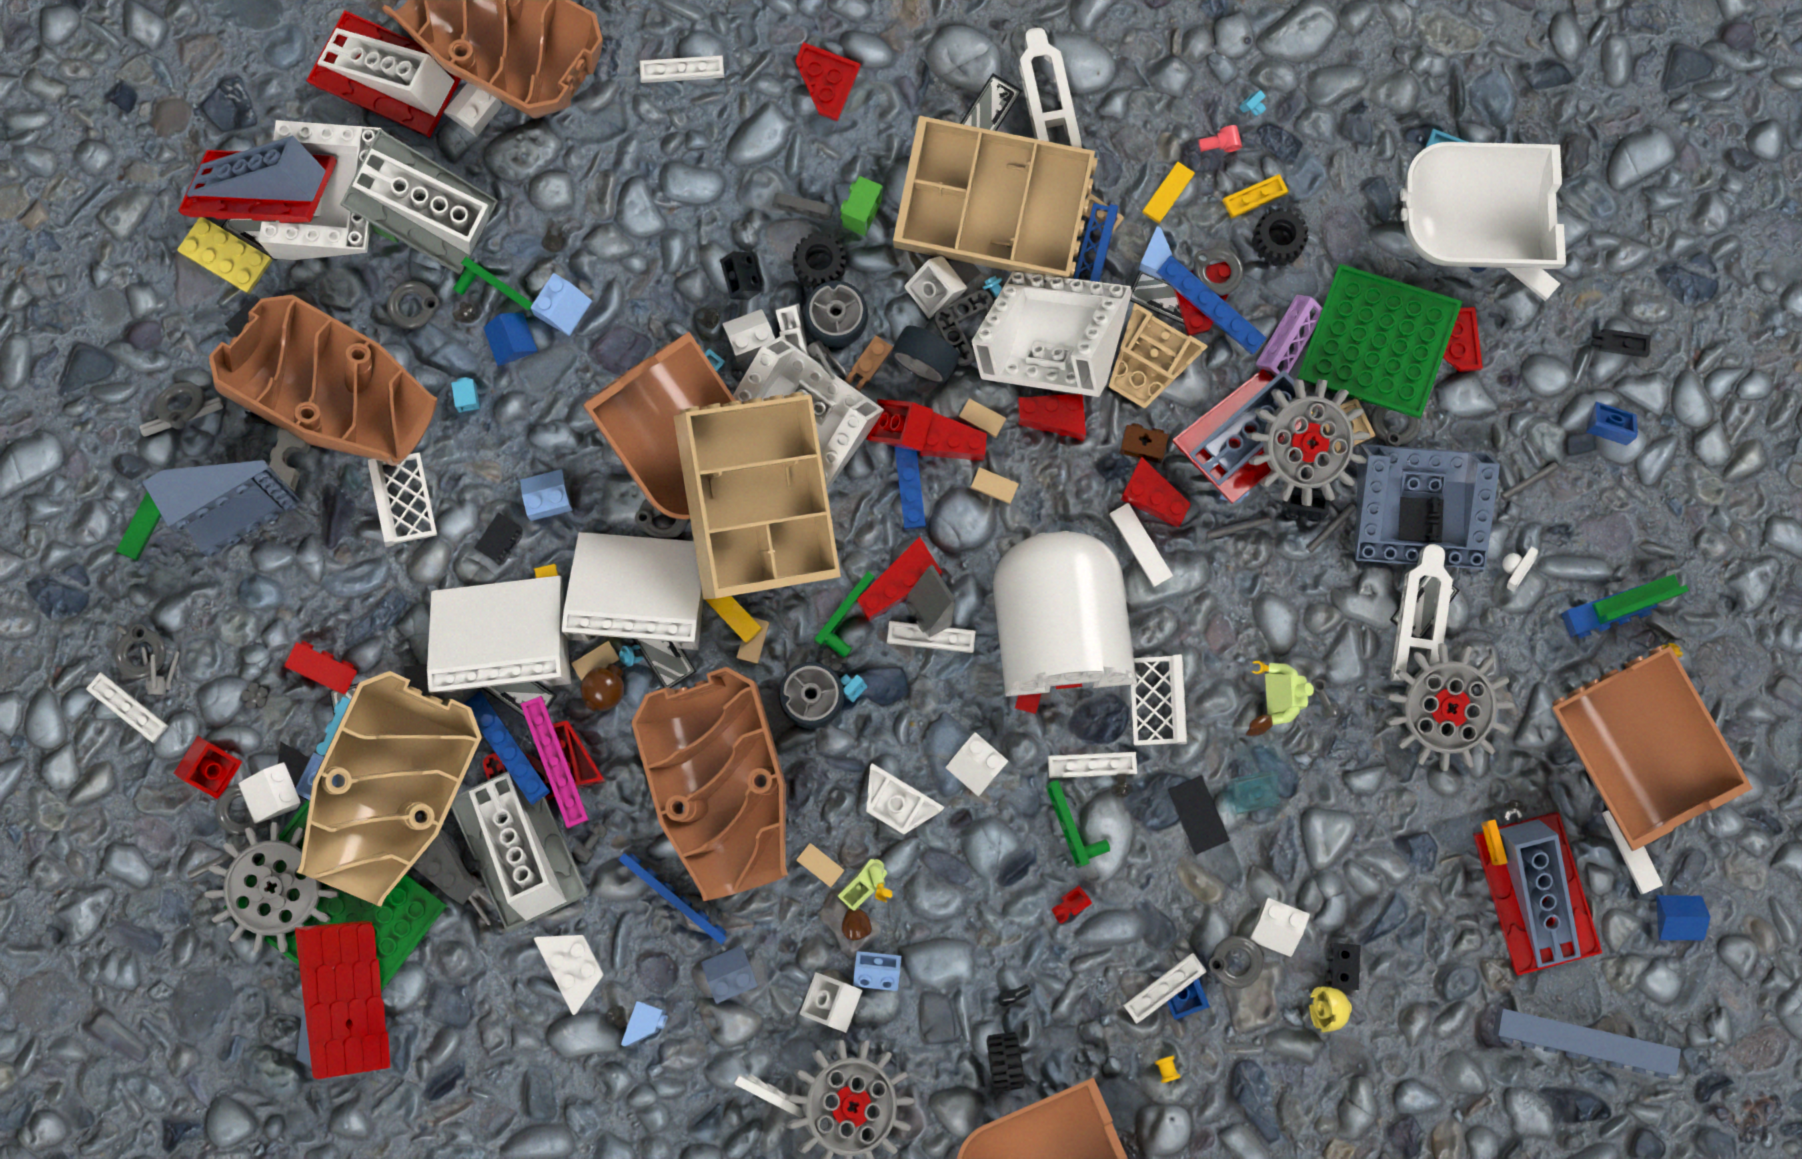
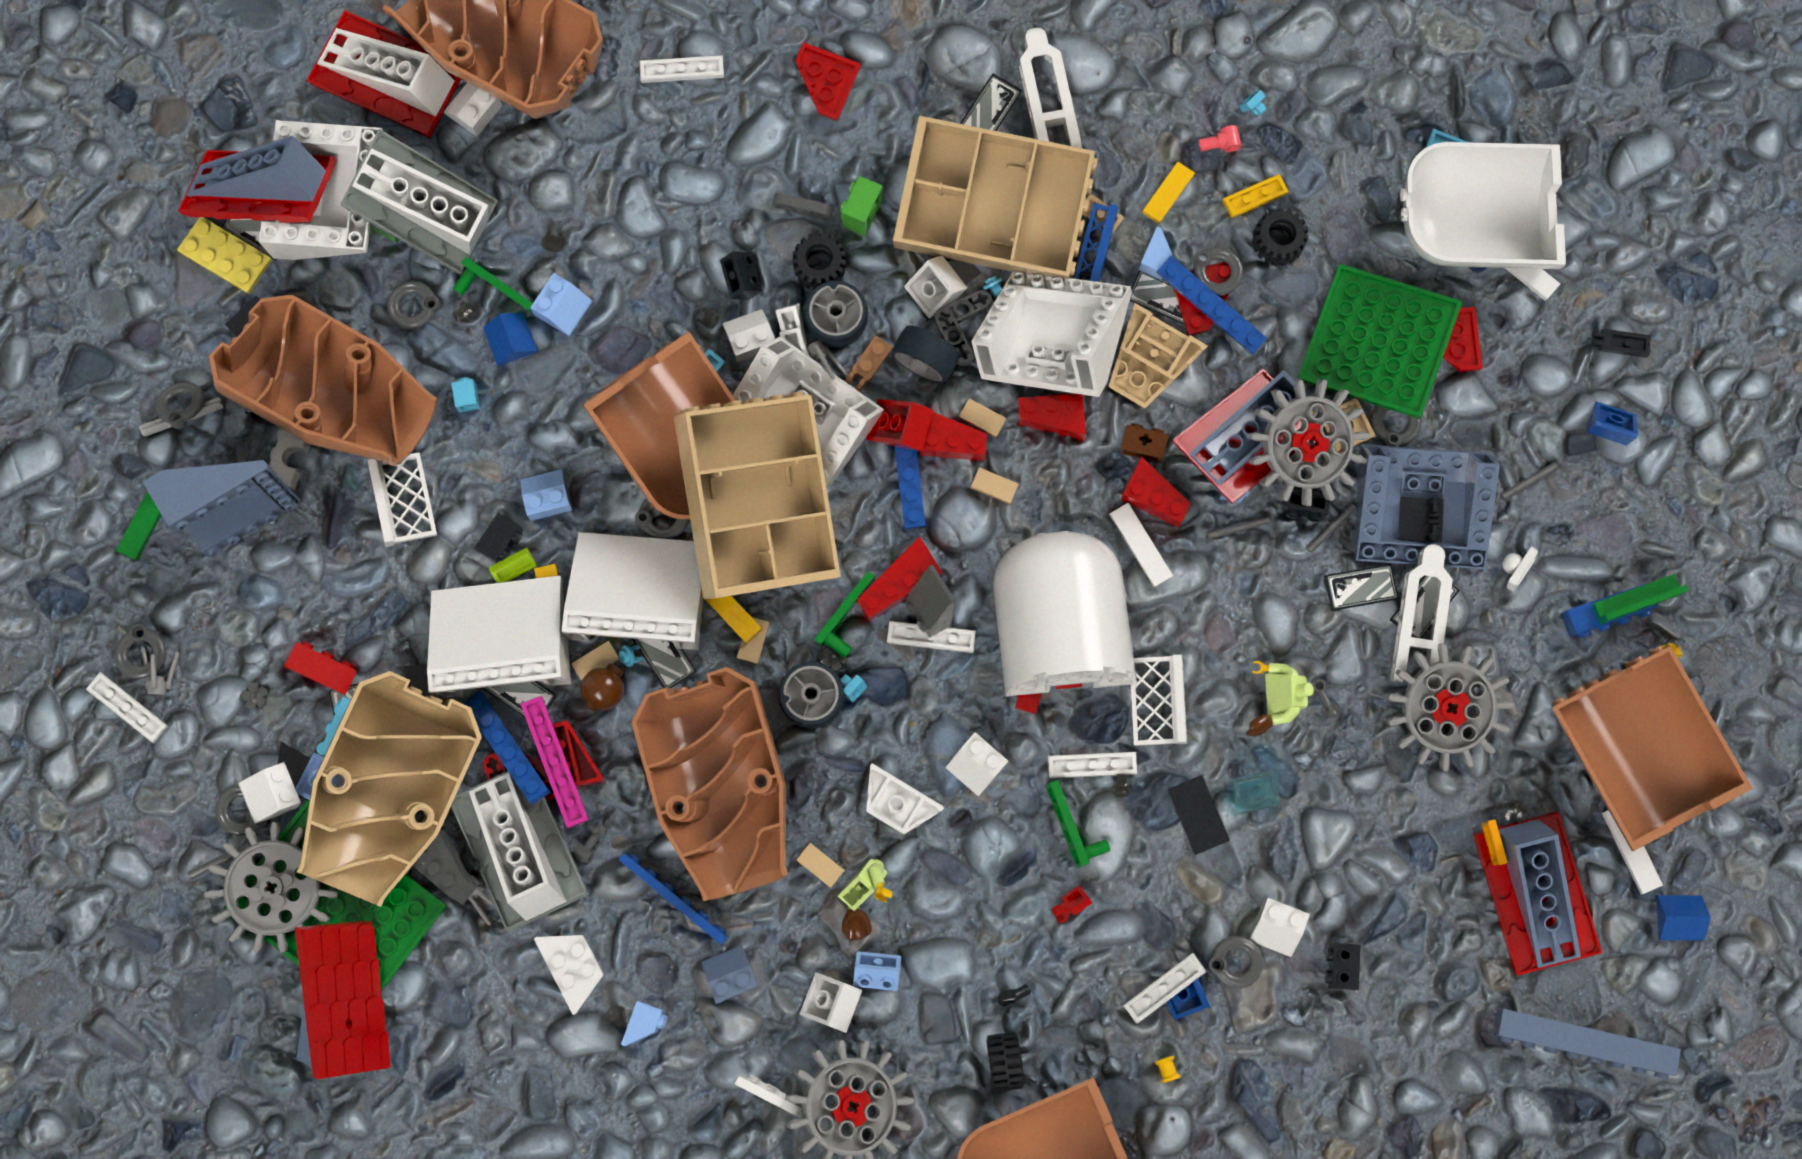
(207, 767): red slope -> none
(512, 566): none -> lime tile
(1287, 333): lavender fence -> none
(1330, 1009): light yellow cylinder -> none
(1361, 587): none -> sticker

